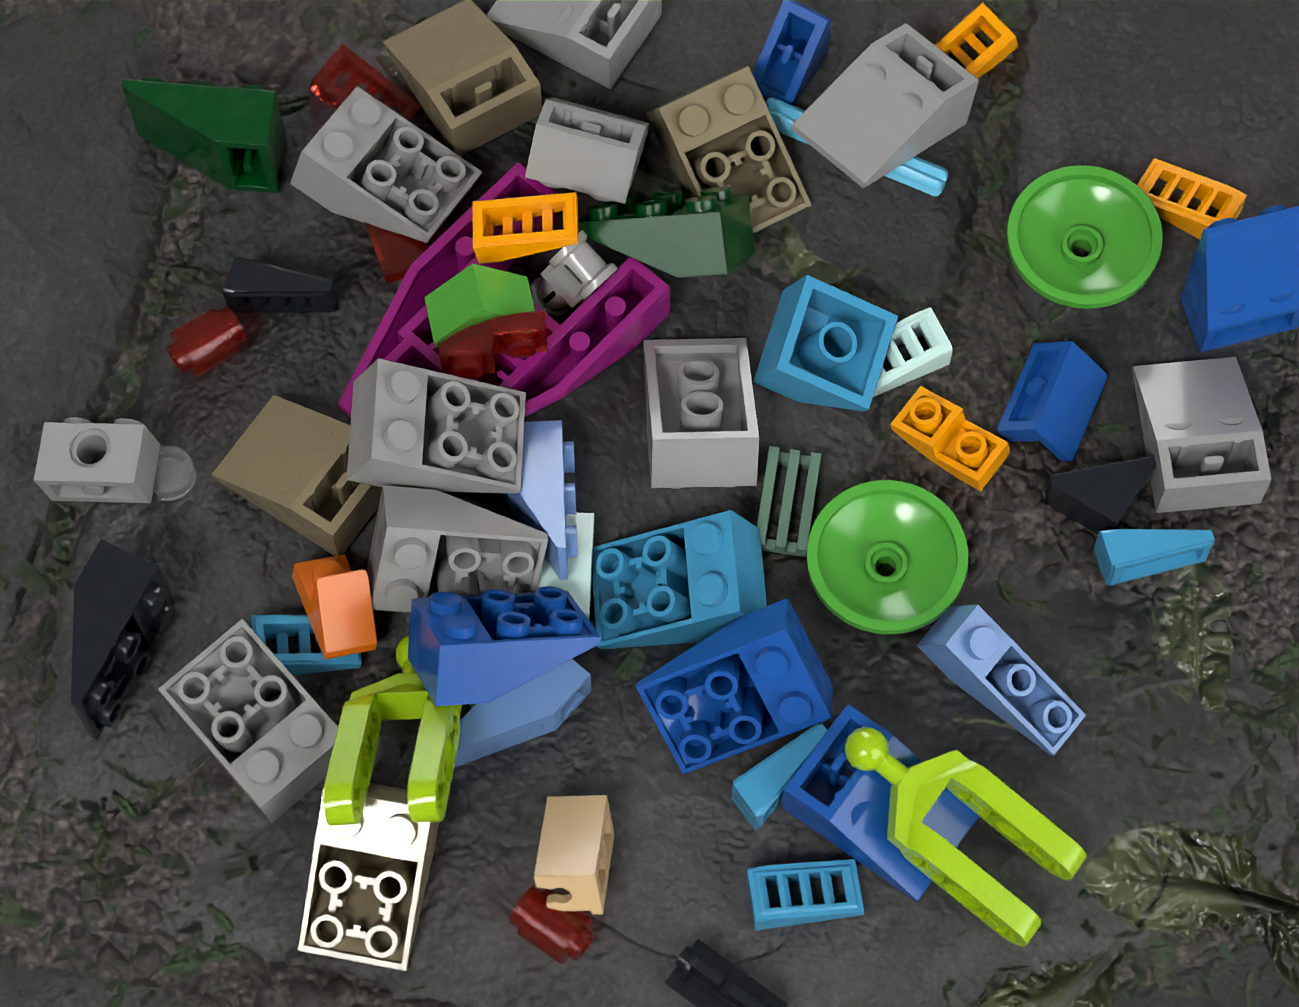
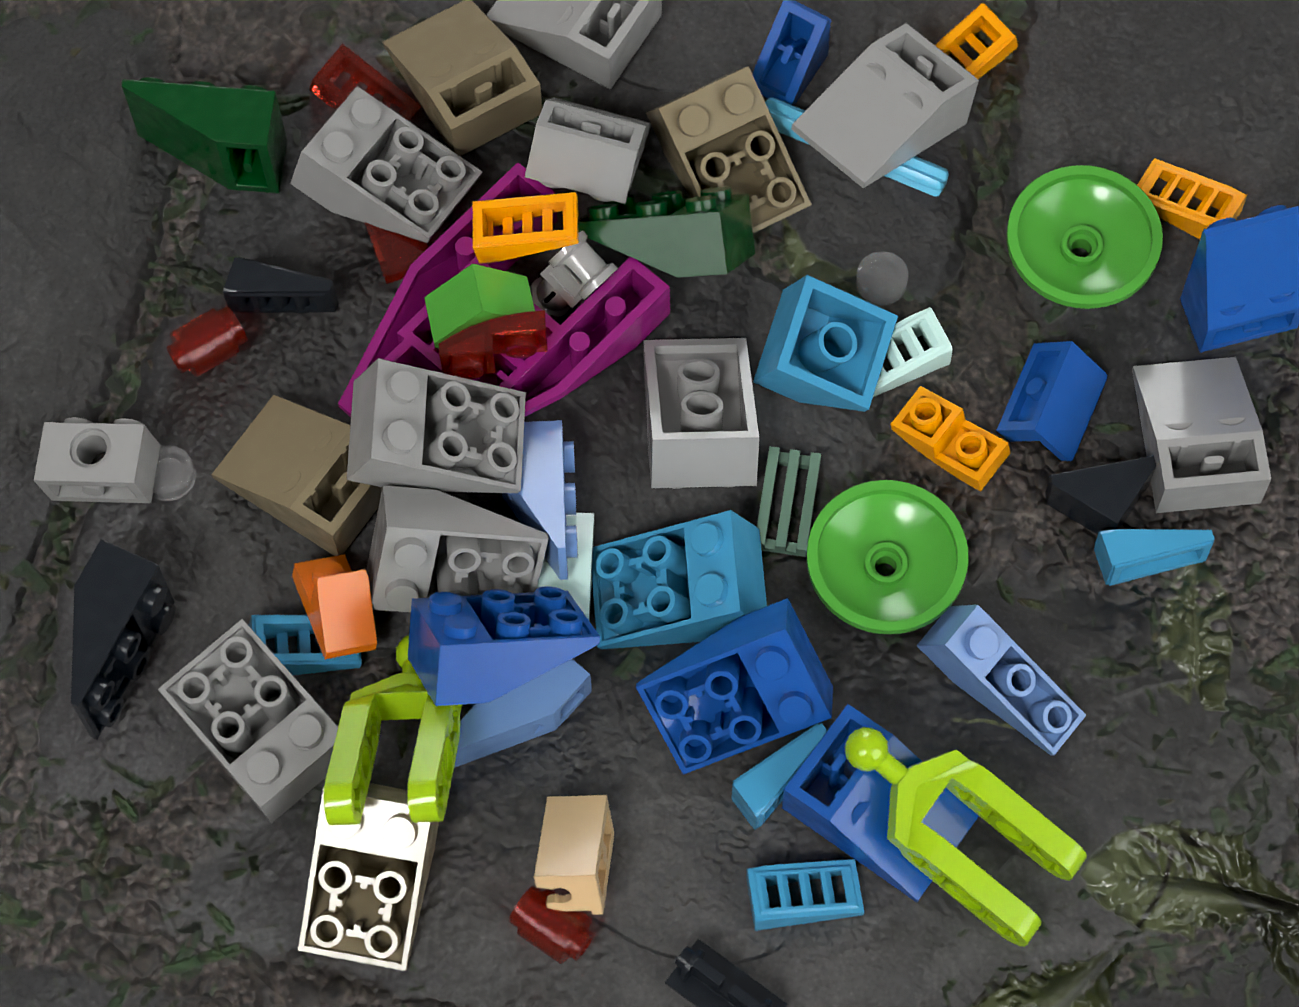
(882, 278): none -> clear tile

